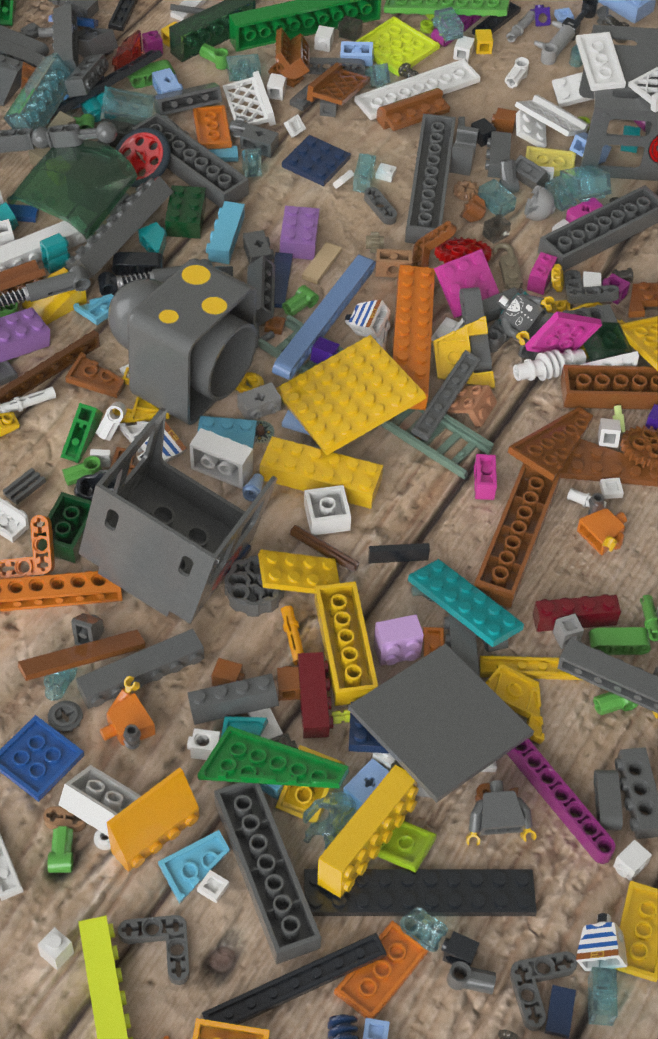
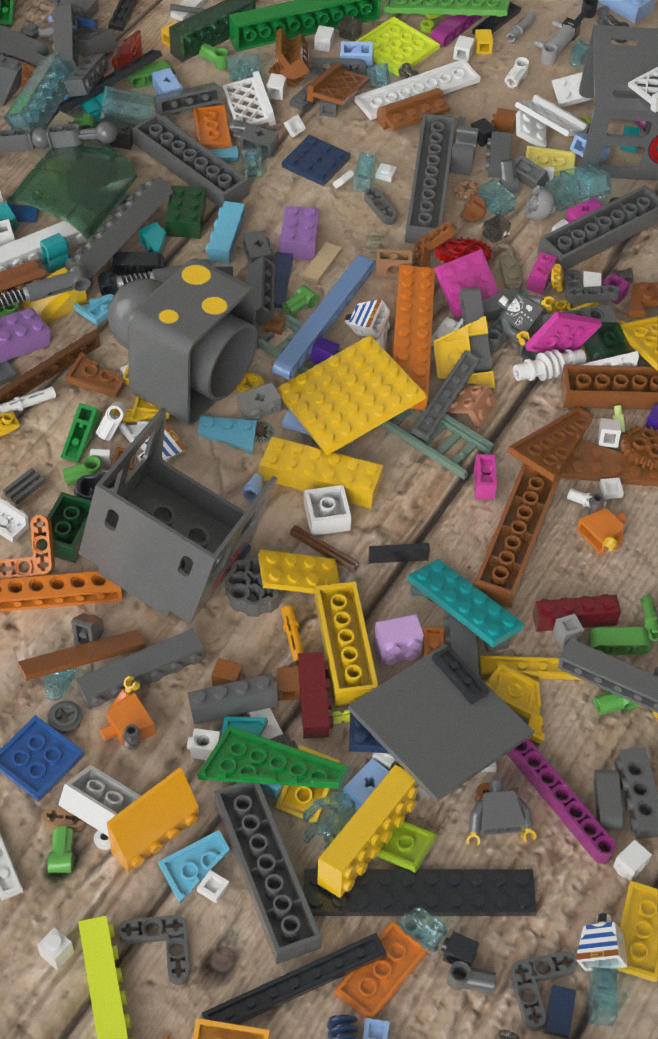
(152, 41): magenta brick -> none
(162, 152): red wedge -> none
(221, 458): white brick -> none
(448, 24): clear light blue brick -> none
(460, 675): none -> black tile
(541, 9): dark purple bracket -> none
(562, 14): light blue plate -> none
(600, 61): white tile -> none

